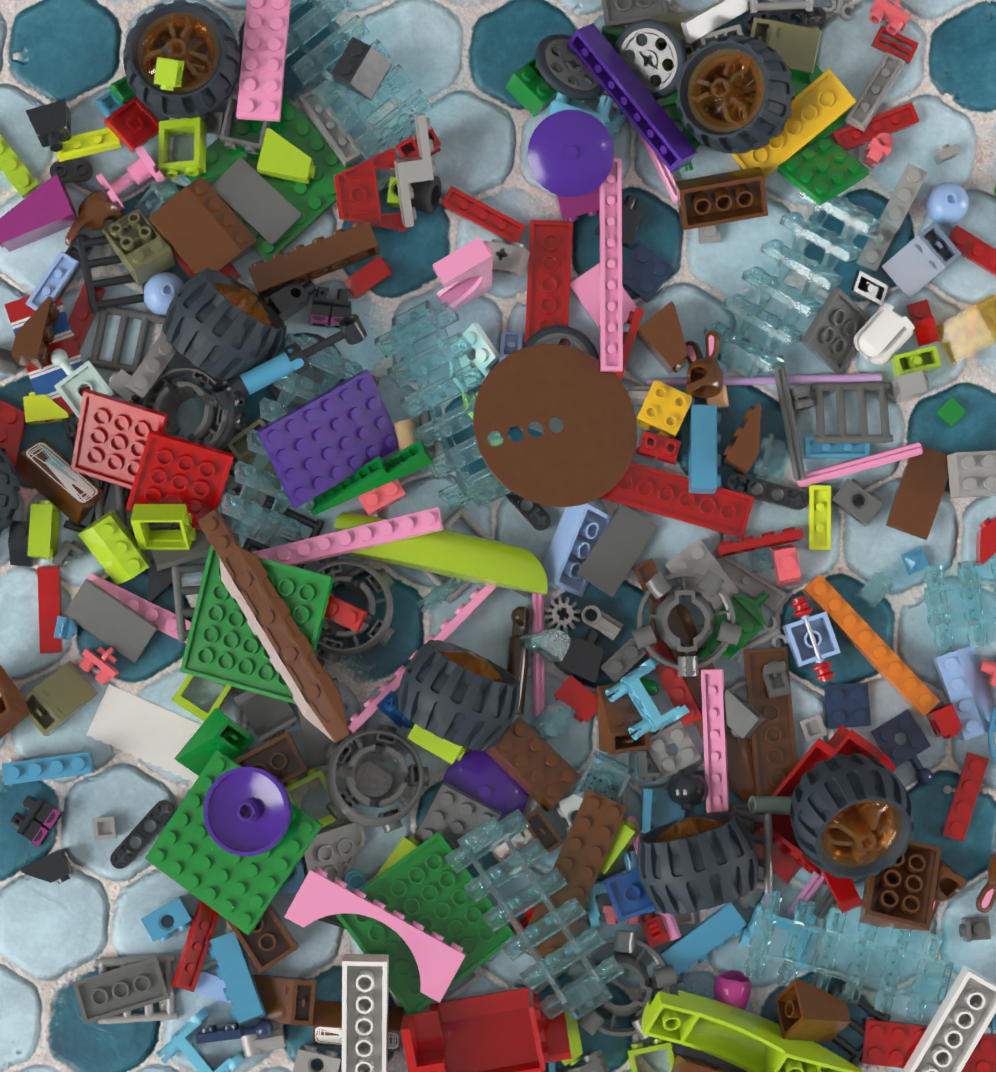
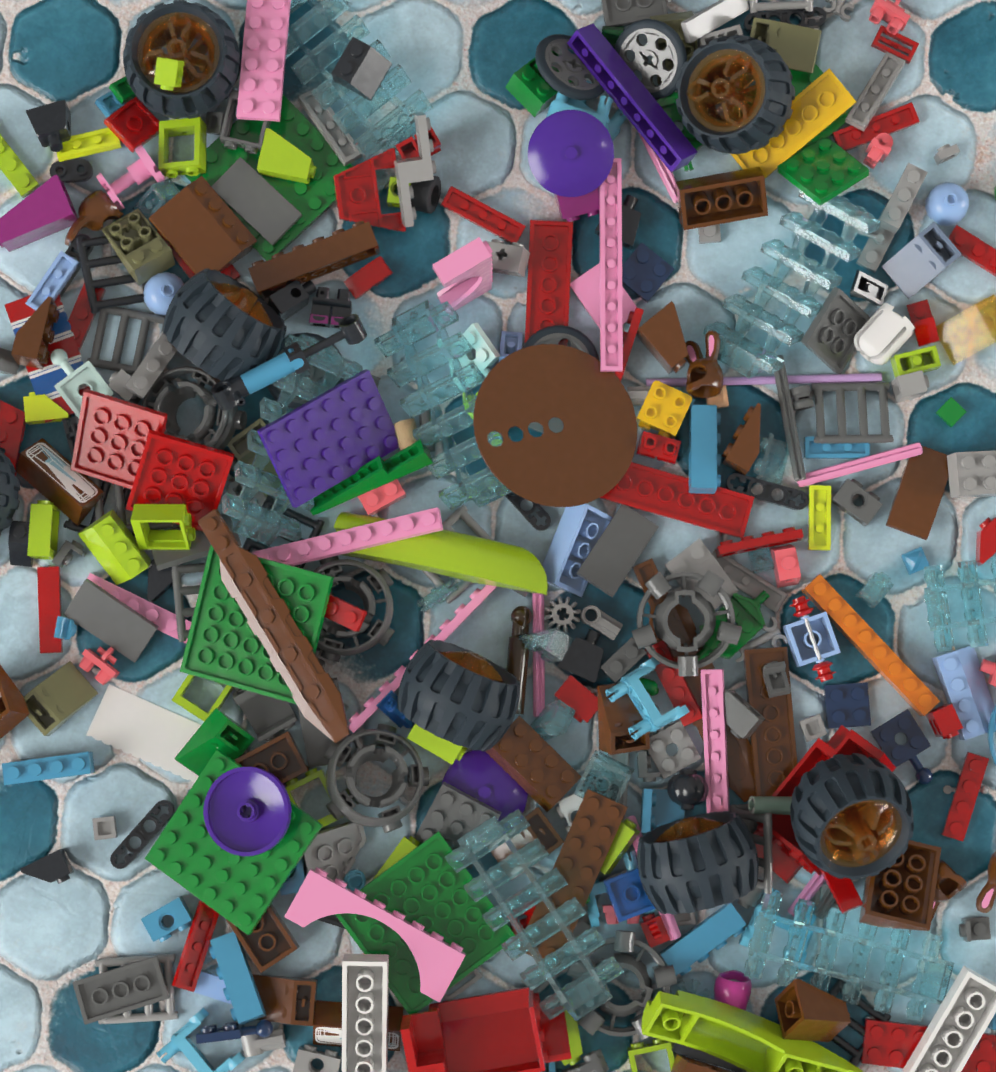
(30, 826): black hips -> none

